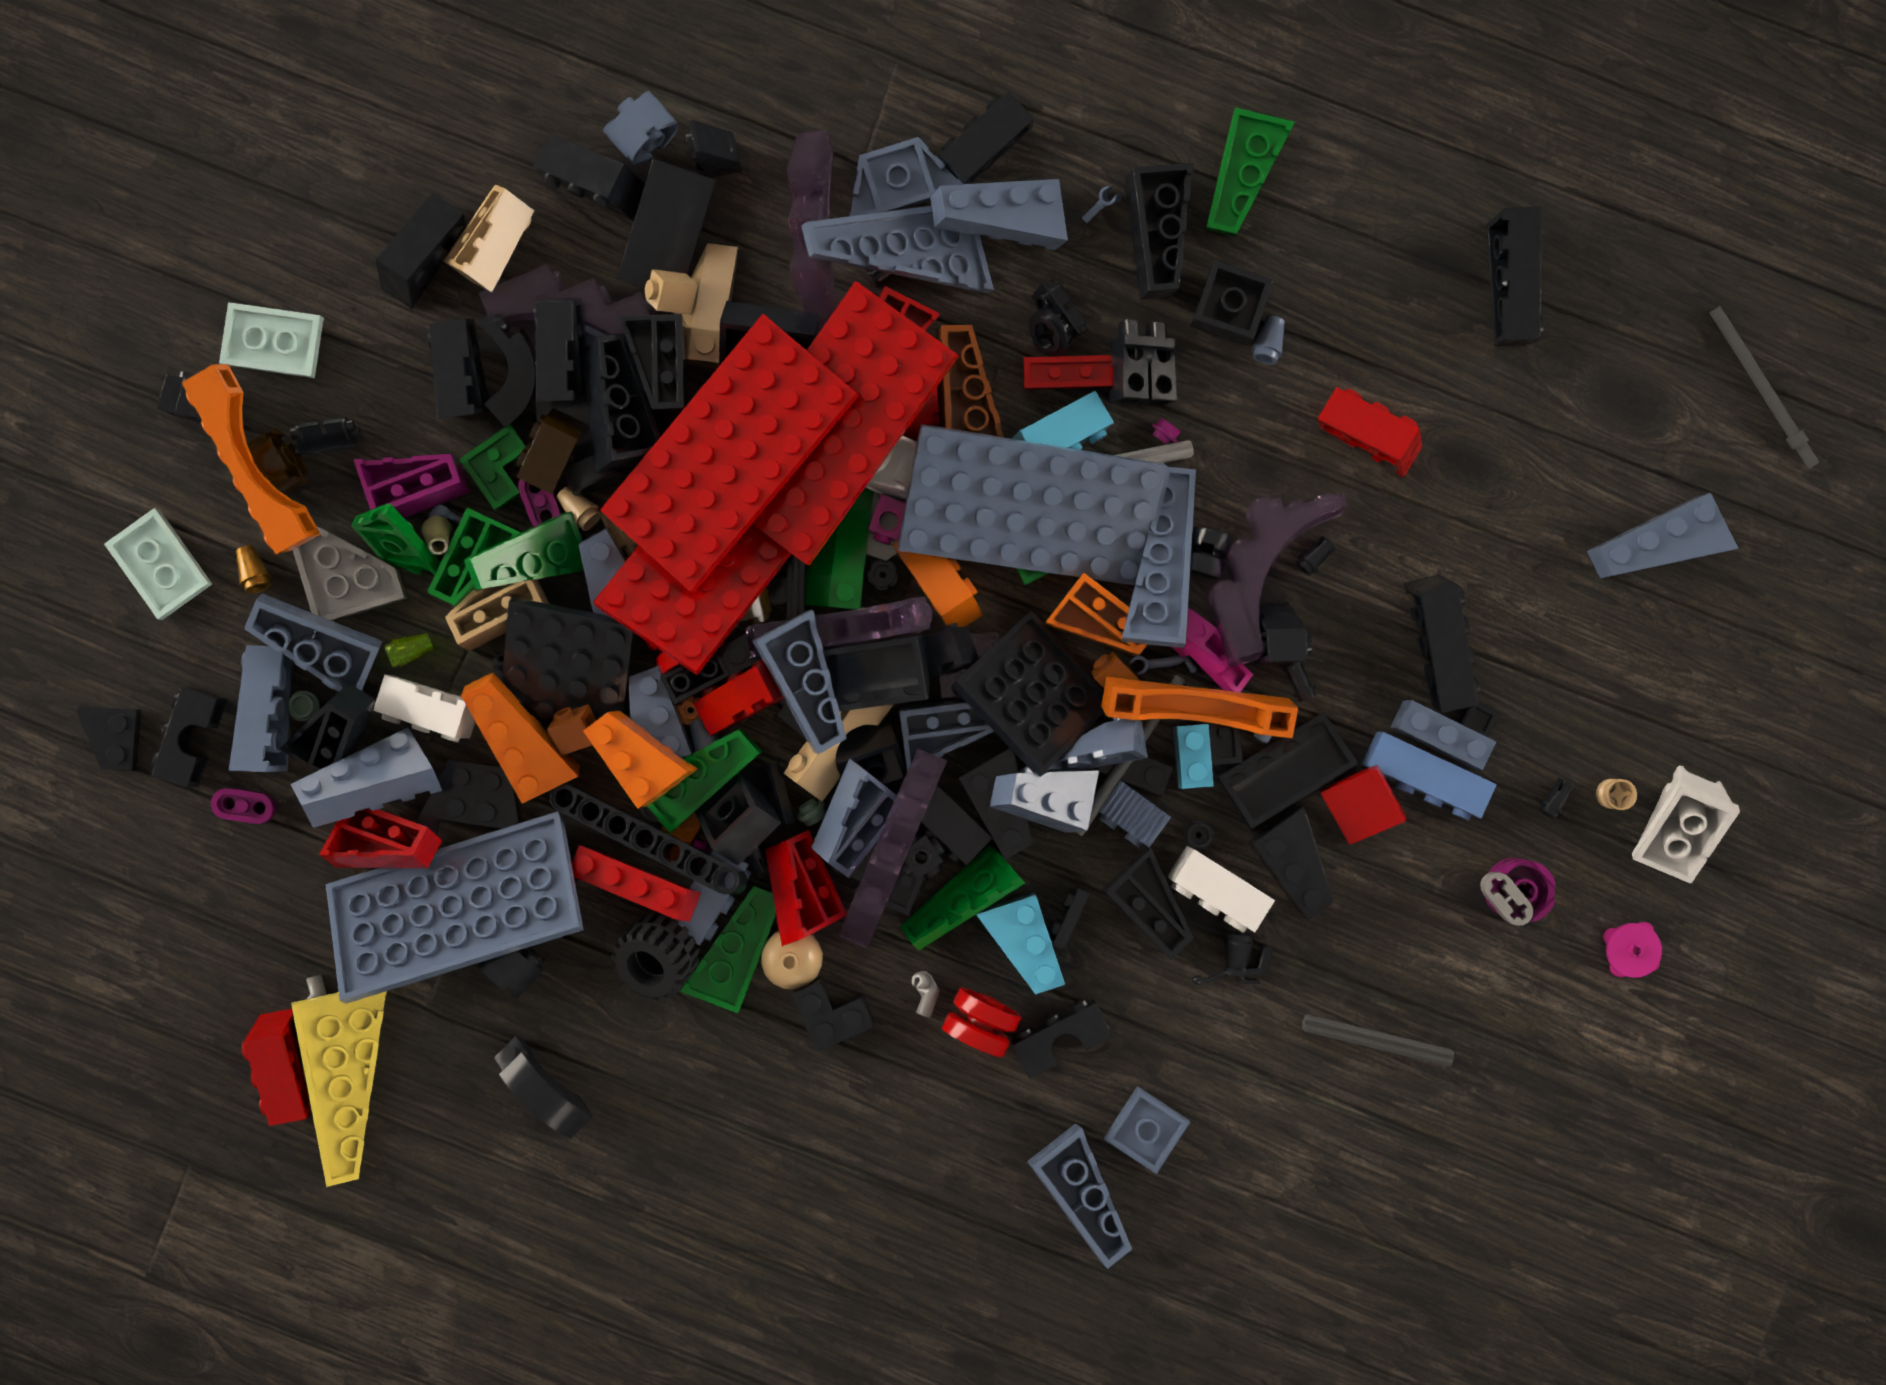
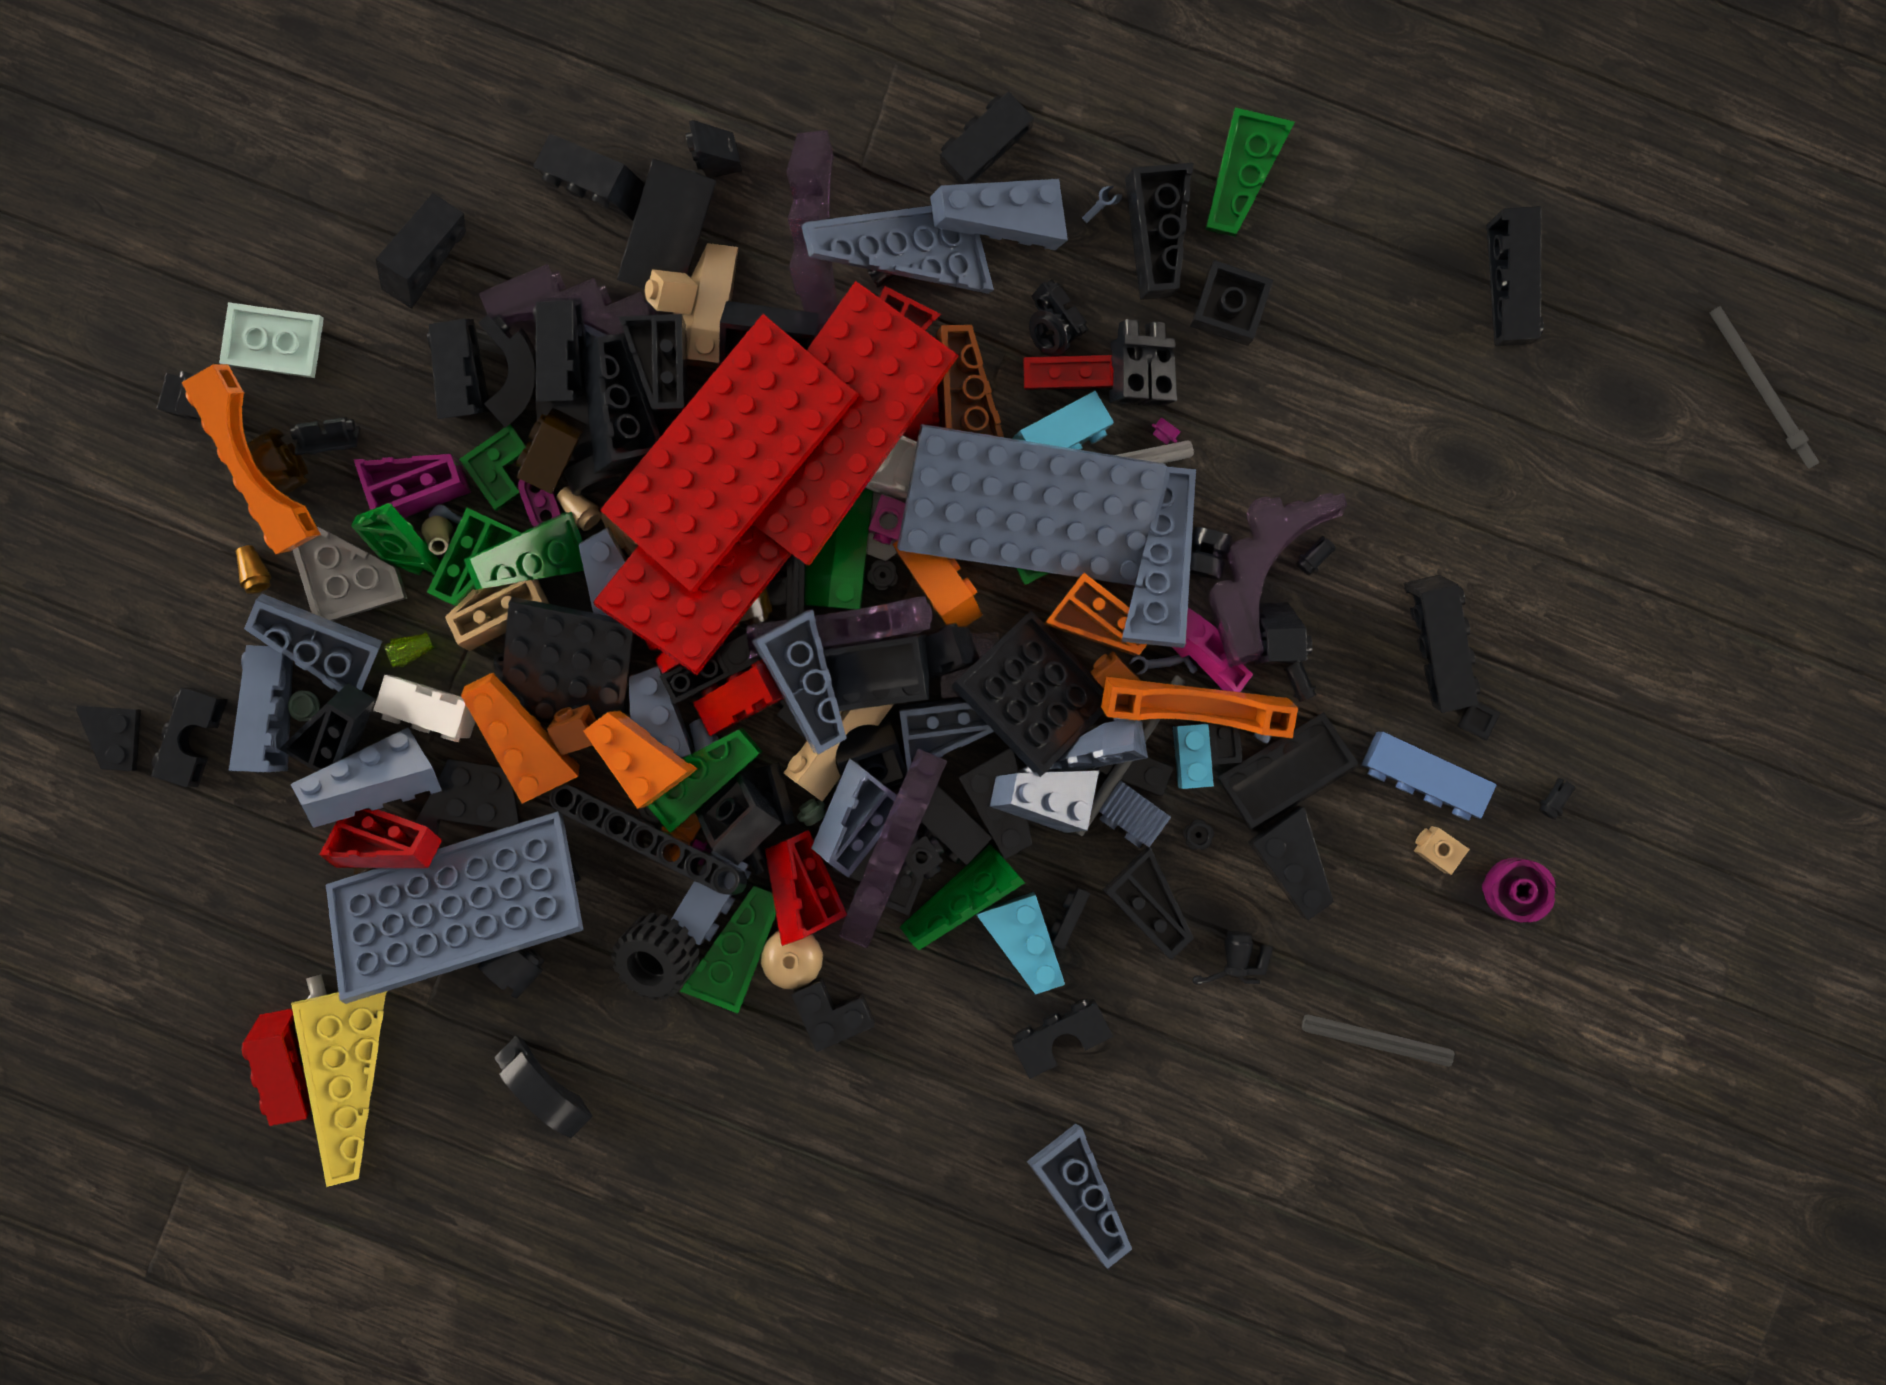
(158, 564): light aqua plate -> none
(245, 805): magenta plate -> none
(490, 238): tan wedge -> none
(635, 883): red brick -> none
(641, 128): sand blue brick -> none
(683, 706): orange plate -> none
(898, 178): sand blue wing -> none
(928, 990): light grey arm -> none
(981, 1022): red wheel -> none
(1146, 1130): sand blue plate -> none
(1219, 890): white brick -> none
(1269, 342): sand blue cone -> none
(1363, 804): red tile -> none
(1371, 429): red wedge -> none
(1440, 849): none -> tan brick
(1443, 735): sand blue brick -> none
(1501, 903): light grey beam -> none
(1623, 794): tan wheel -> none
(1633, 949): dark pink piece -> none
(1674, 536): sand blue wedge -> none
(1685, 825): white piece -> none

